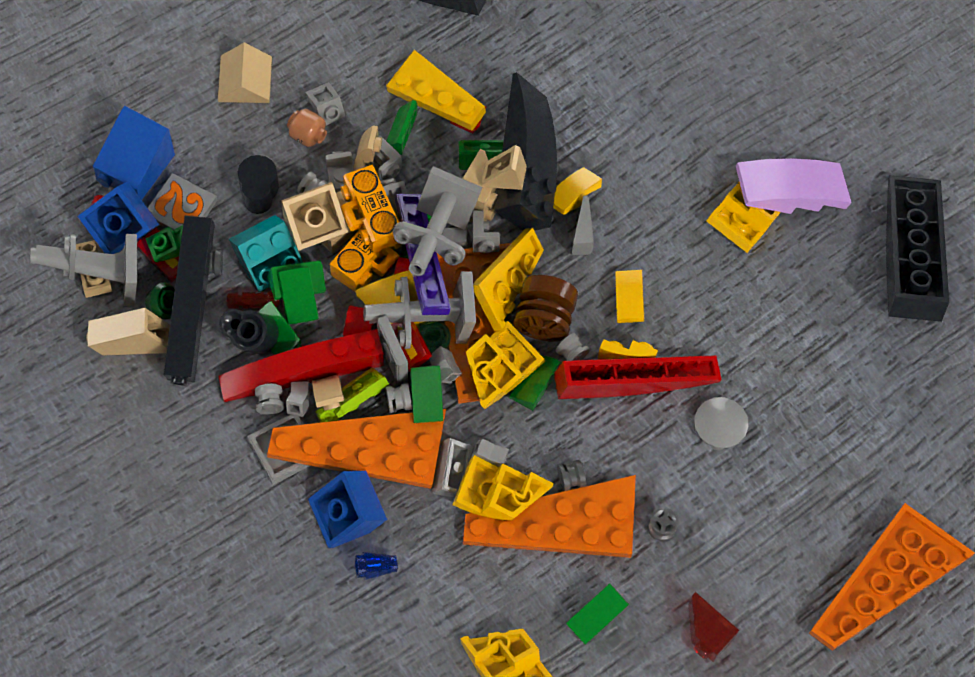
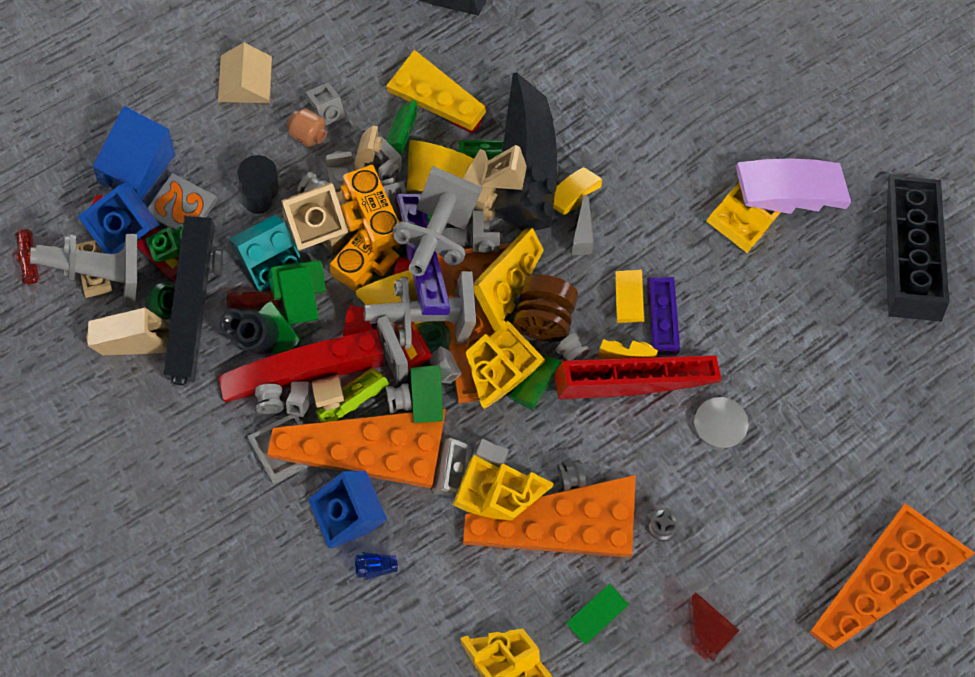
(24, 243): none -> clear red pin
(424, 156): none -> yellow slope
(663, 315): none -> dark purple tile

